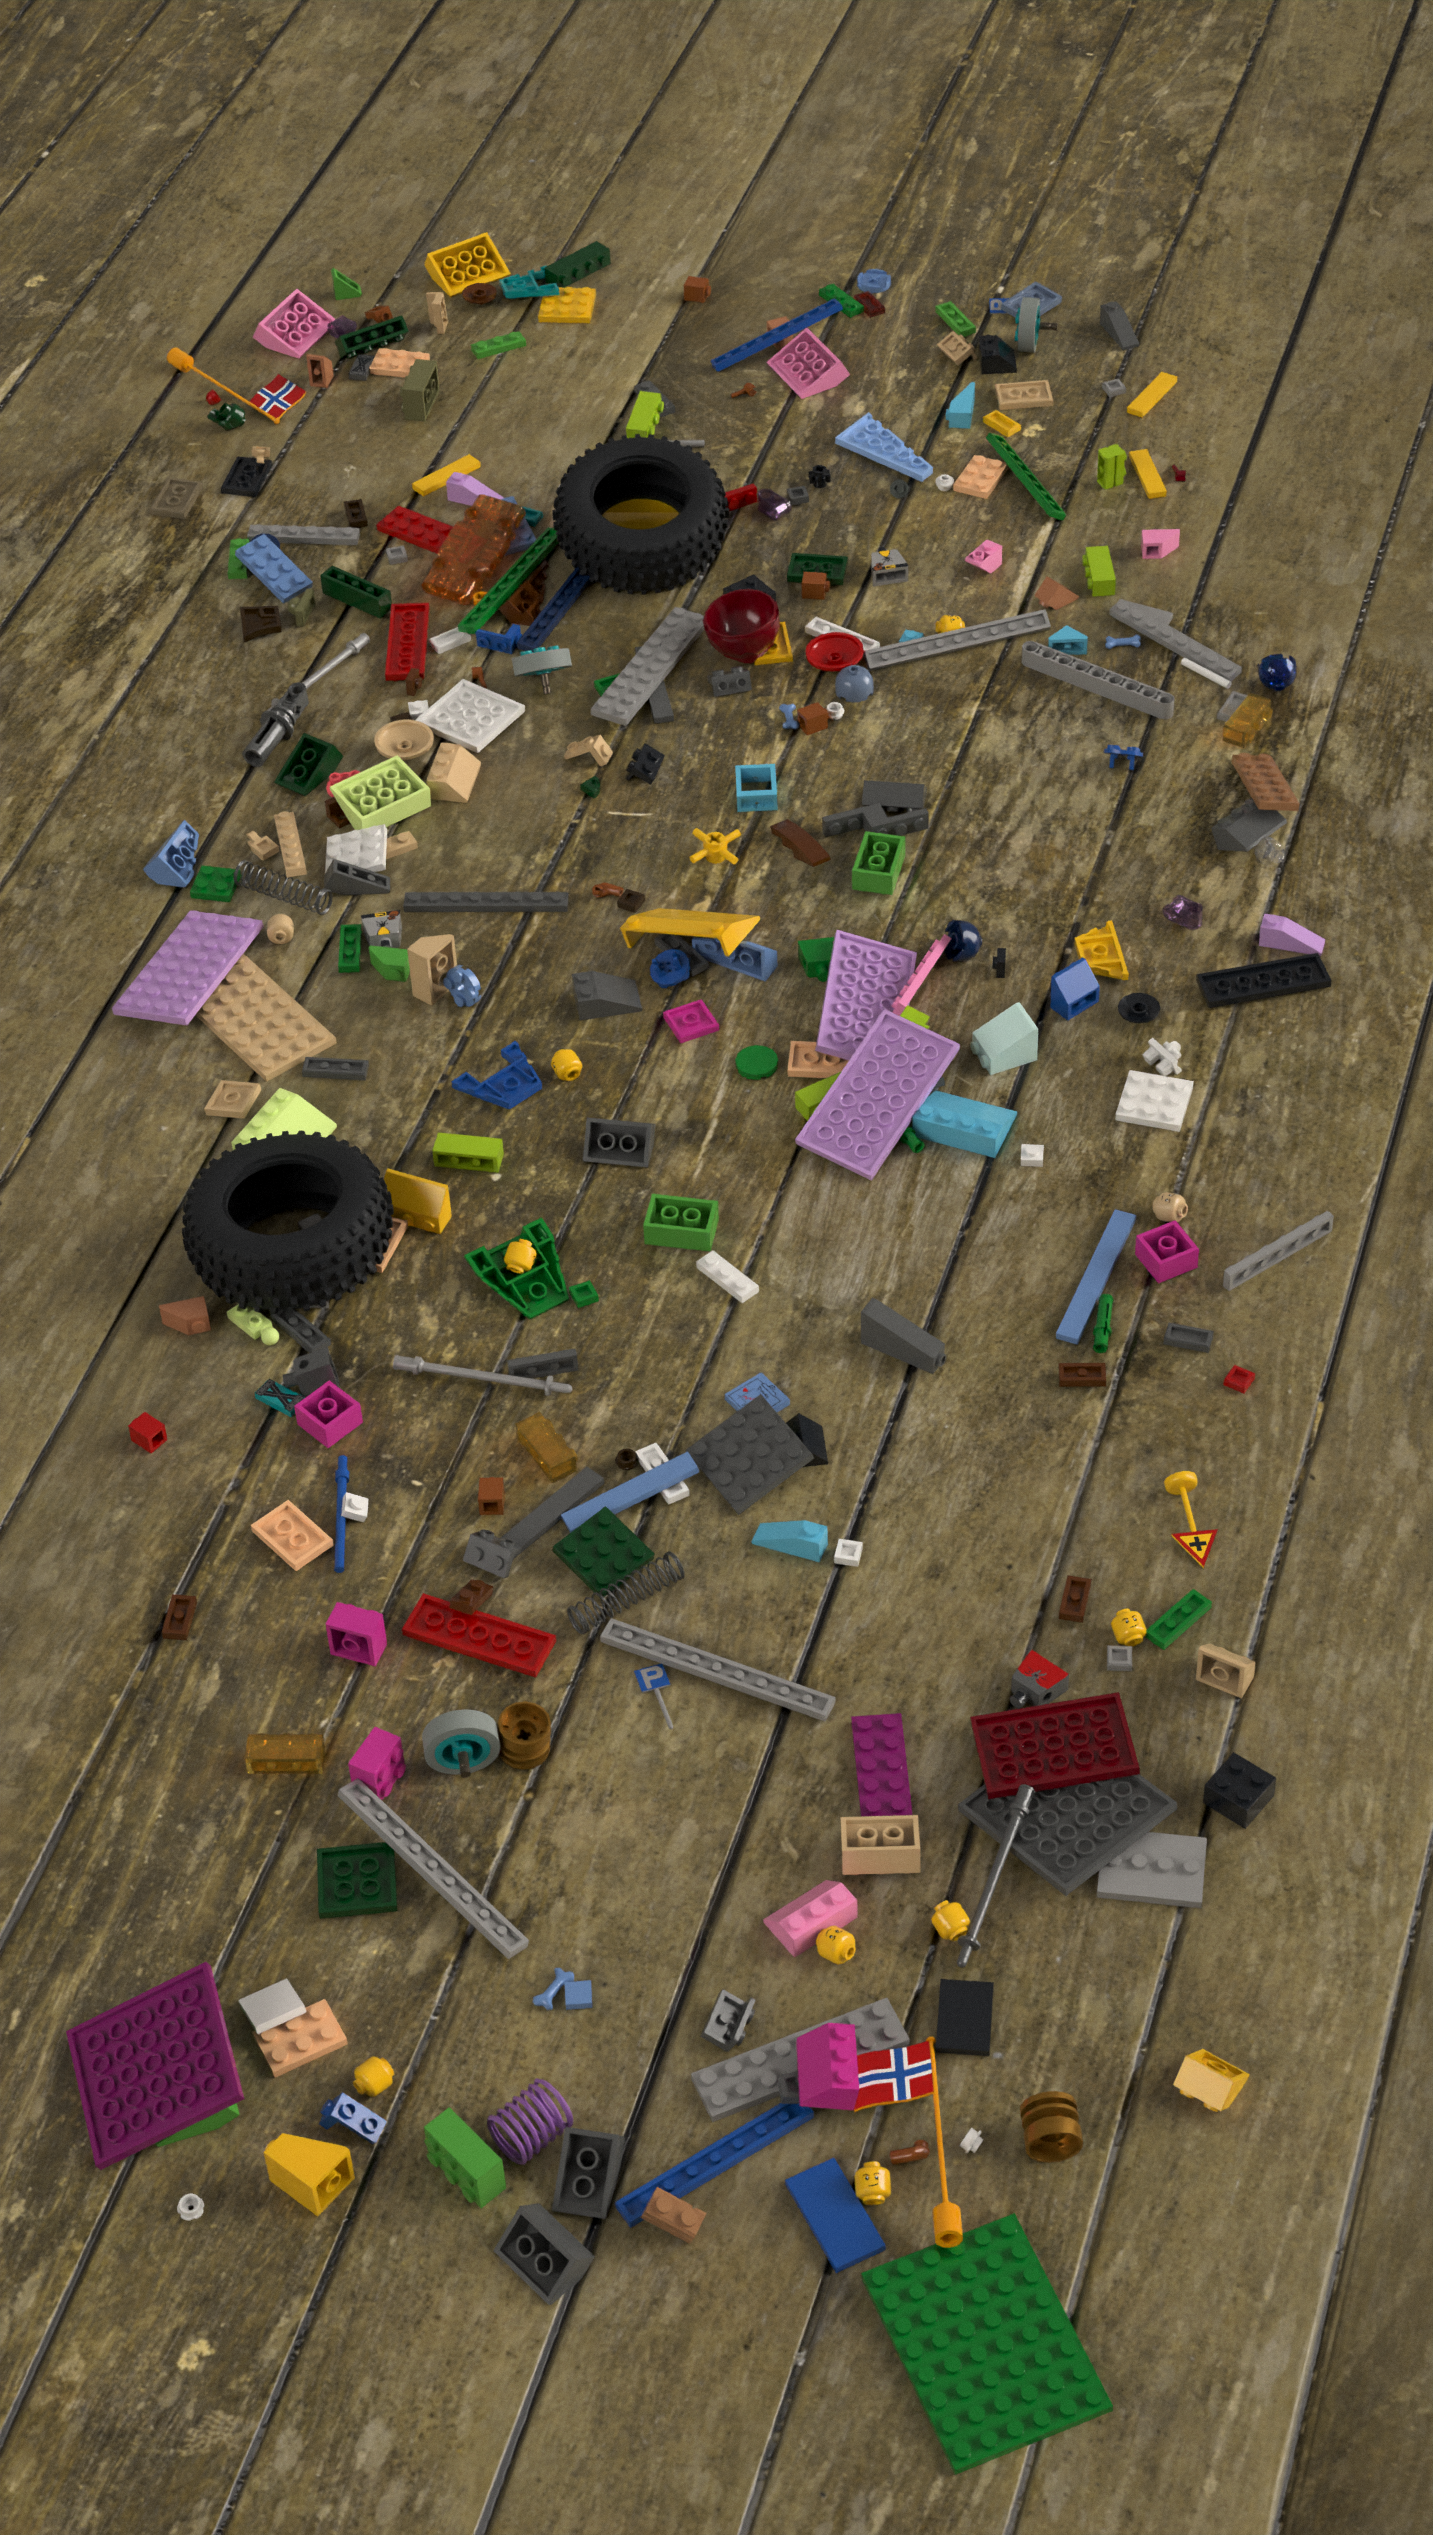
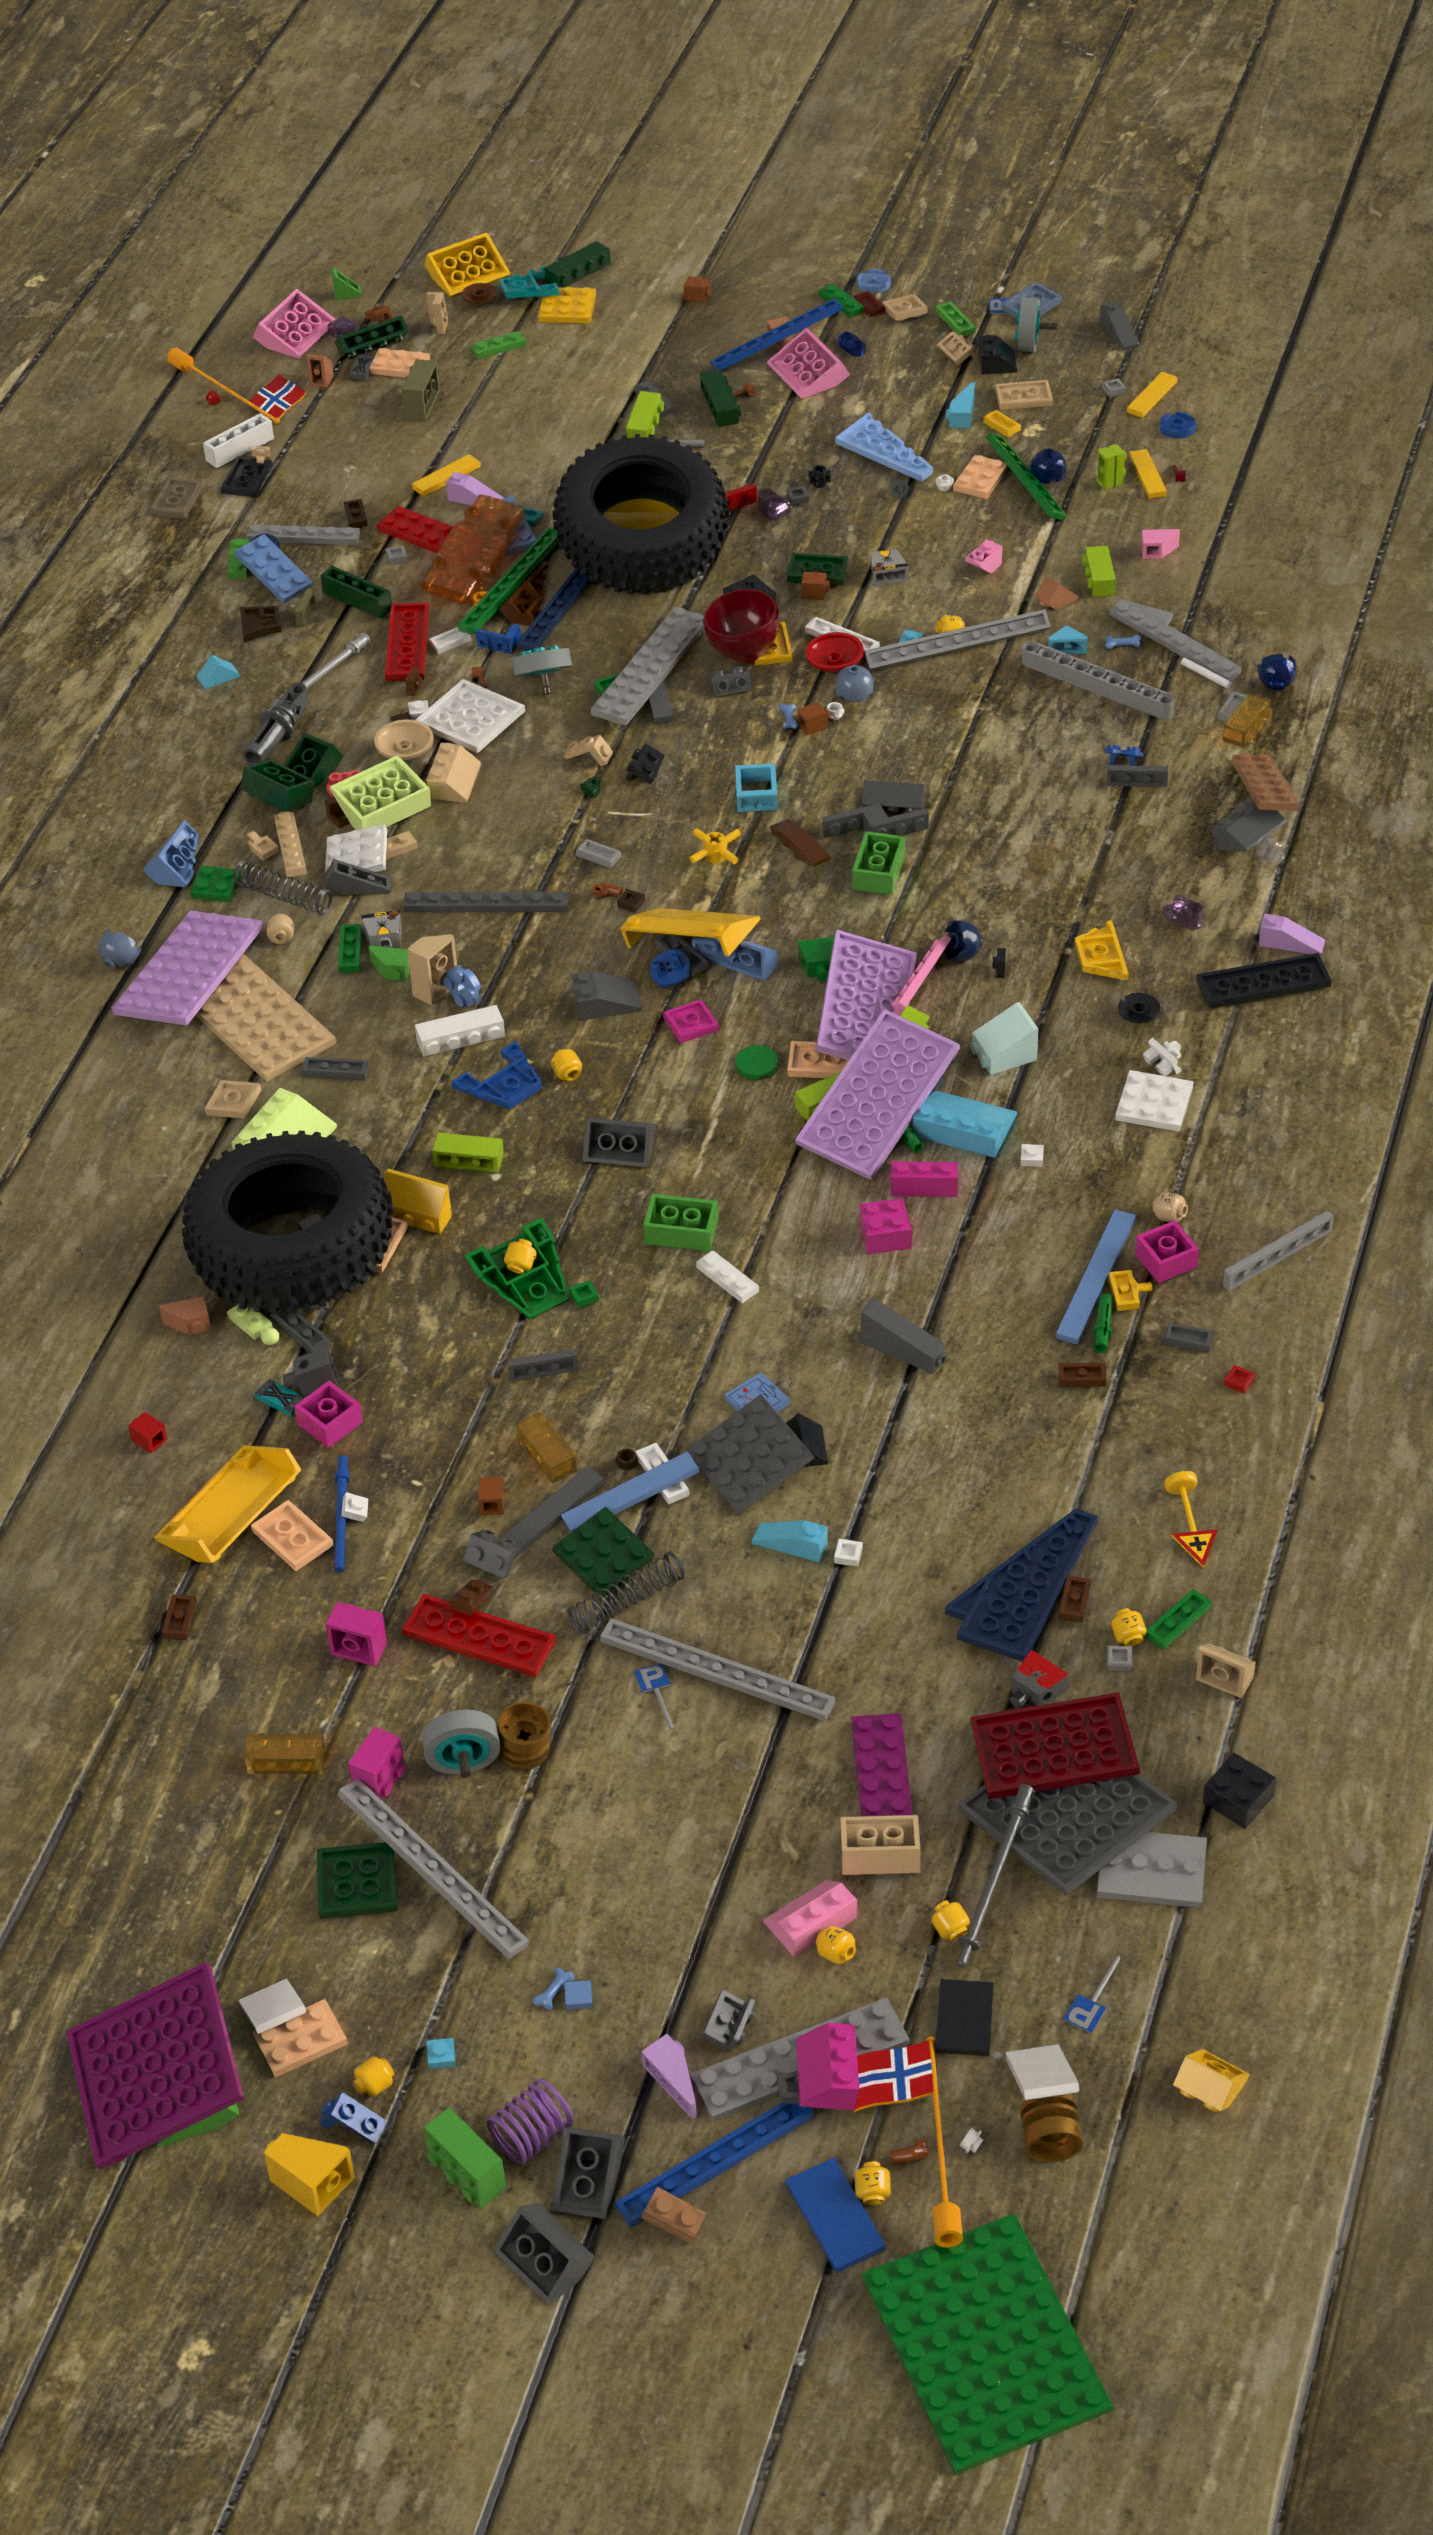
(117, 949): none -> sand blue cylinder
(188, 2201): white plate -> none
(216, 672): none -> medium azure slope
(228, 416): dark green head -> none
(229, 1502): none -> yellow slope
(238, 440): none -> white brick
(277, 785): none -> dark green brick
(418, 1365): light grey bar -> none
(441, 2053): none -> medium azure plate
(459, 1030): none -> white brick
(598, 853): none -> light grey tile
(668, 2067): none -> lavender slope
(720, 398): none -> dark green brick
(851, 344): none -> clear blue plate
(885, 1226): none -> dark pink brick
(905, 307): none -> tan plate
(924, 1179): none -> dark pink slope
(1016, 1598): none -> dark blue wing
(1042, 2072): none -> white tile
(1048, 466): none -> clear blue cylinder
(1074, 989): slope -> none
(1086, 2012): none -> piece
(1126, 1290): none -> yellow plate
(1137, 775): none -> dark grey plate
(1177, 425): none -> blue tile

